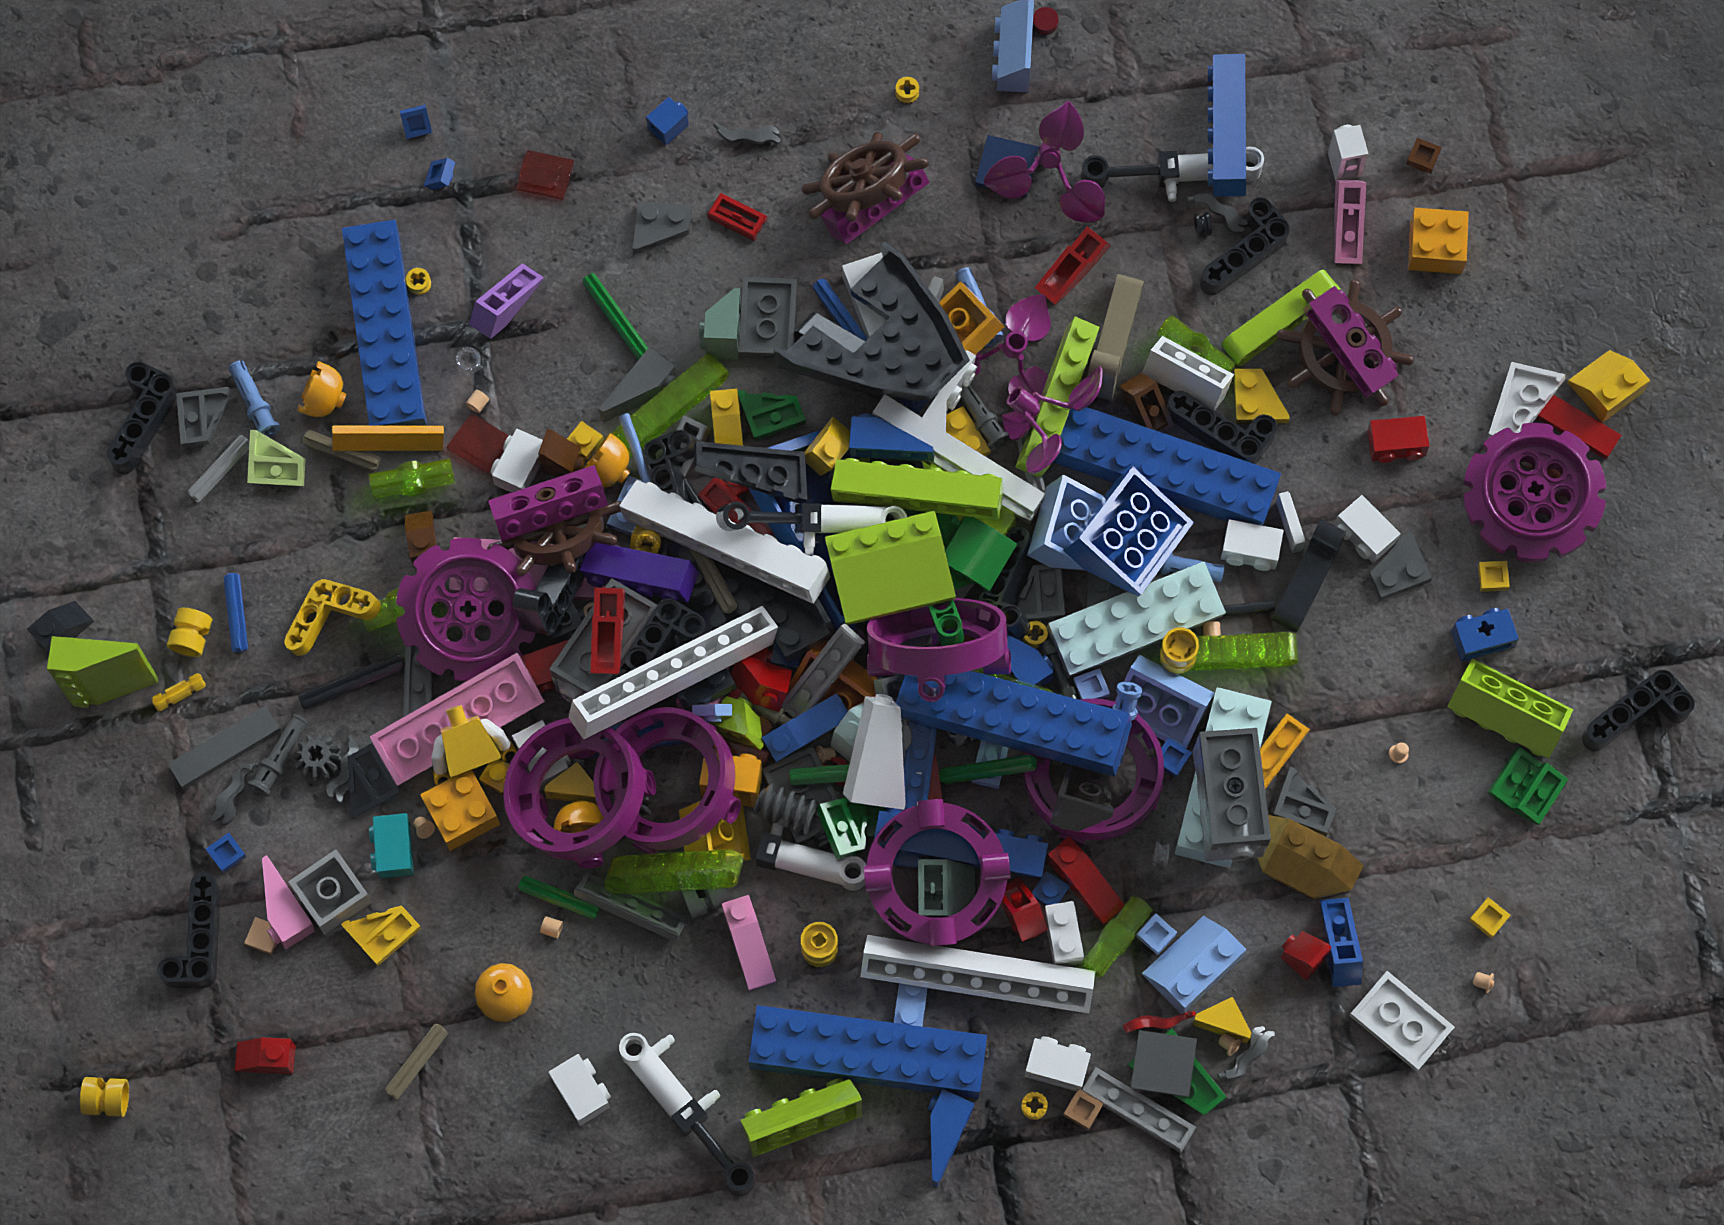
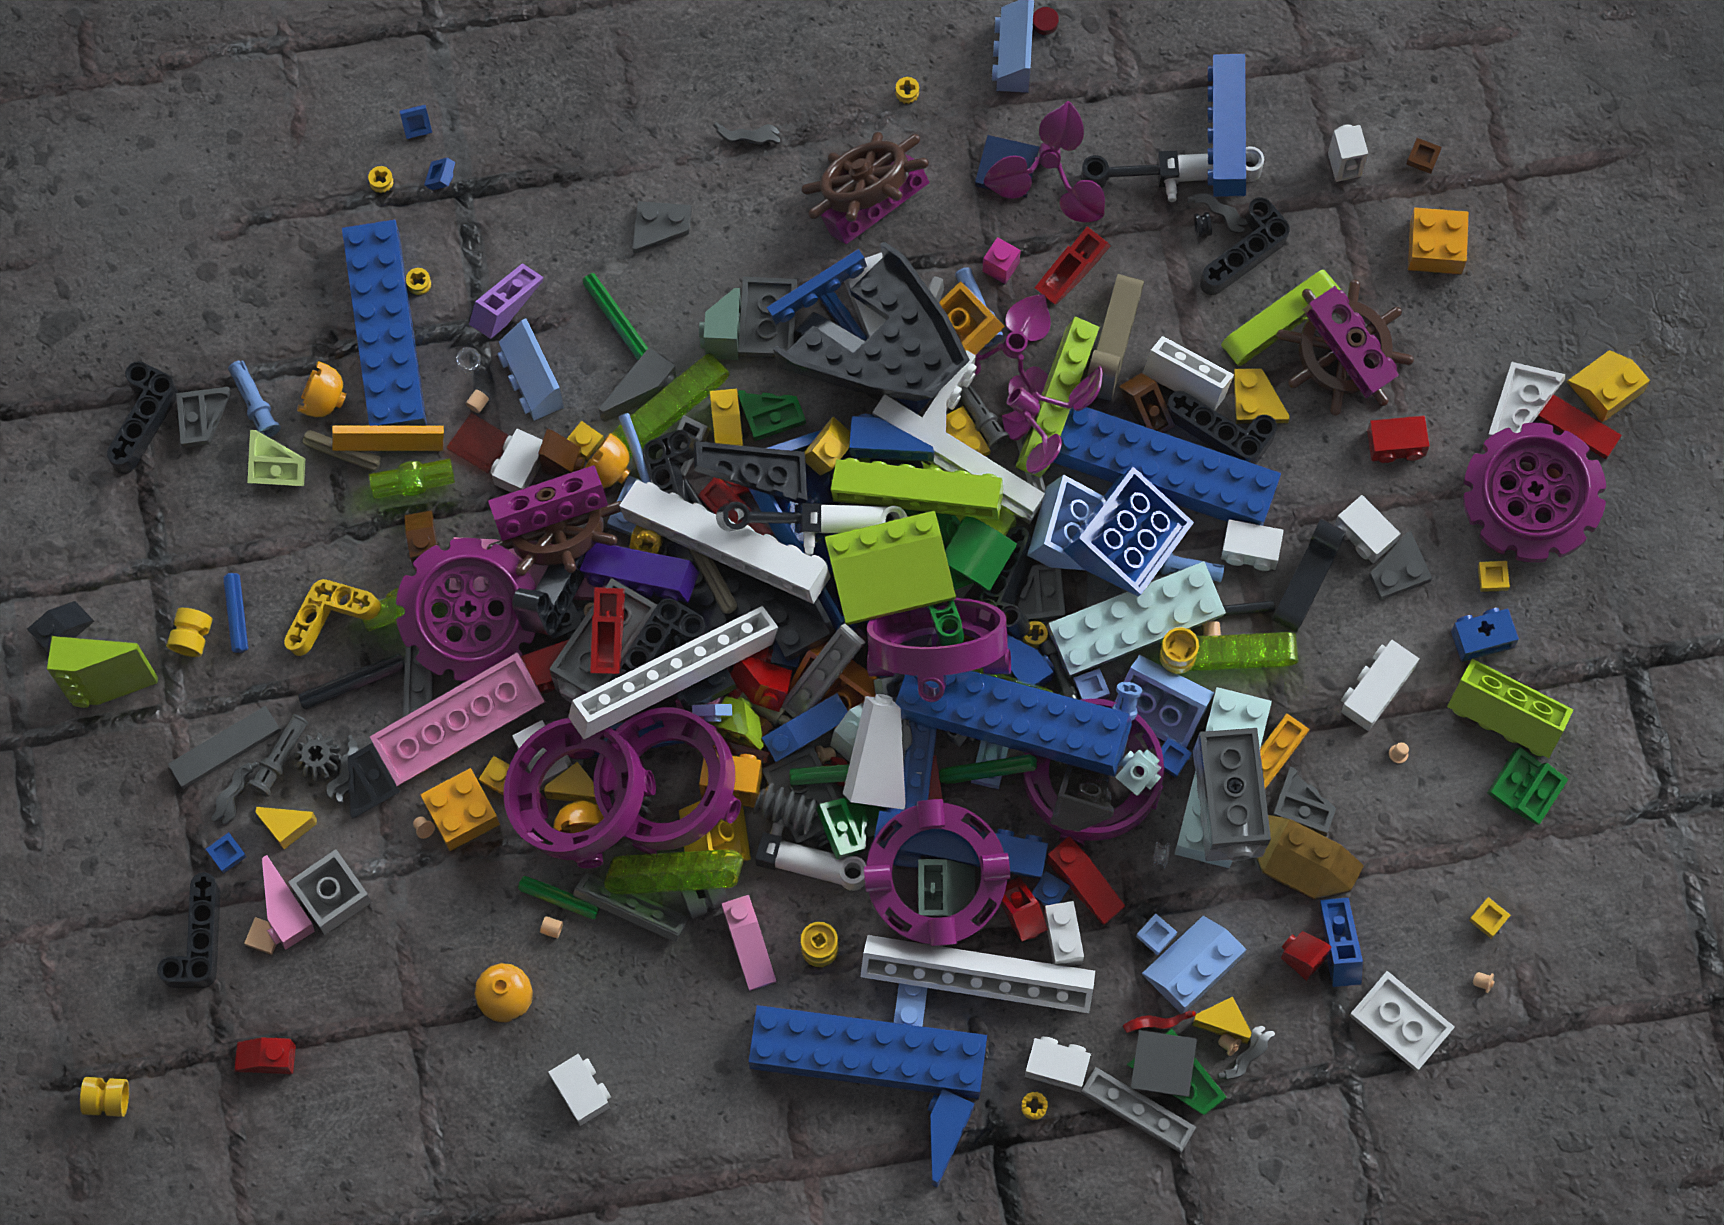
(178, 692): yellow axle -> none
(219, 468): light grey axle -> none
(286, 824): none -> yellow slope
(376, 185): none -> yellow bush
(382, 932): yellow wing -> none
(392, 846): teal brick -> none
(416, 1061): dark tan axle -> none
(467, 744): yellow torso -> none
(529, 371): none -> light blue slope
(545, 174): clear red piece -> none
(667, 120): blue brick -> none
(679, 1105): white piece -> none
(756, 227): red tile -> none
(801, 1117): lime slope -> none
(809, 292): none -> blue plate
(1001, 260): none -> dark pink brick
(1083, 1109): medium nougat plate -> none
(1117, 936): clear neon green piece -> none
(1131, 778): none -> light aqua brick
(1182, 335): clear neon green piece -> none
(1290, 522): white tile -> none
(1349, 221): bright pink slope -> none
(1378, 684): none -> white brick
(1633, 713): black beam -> none

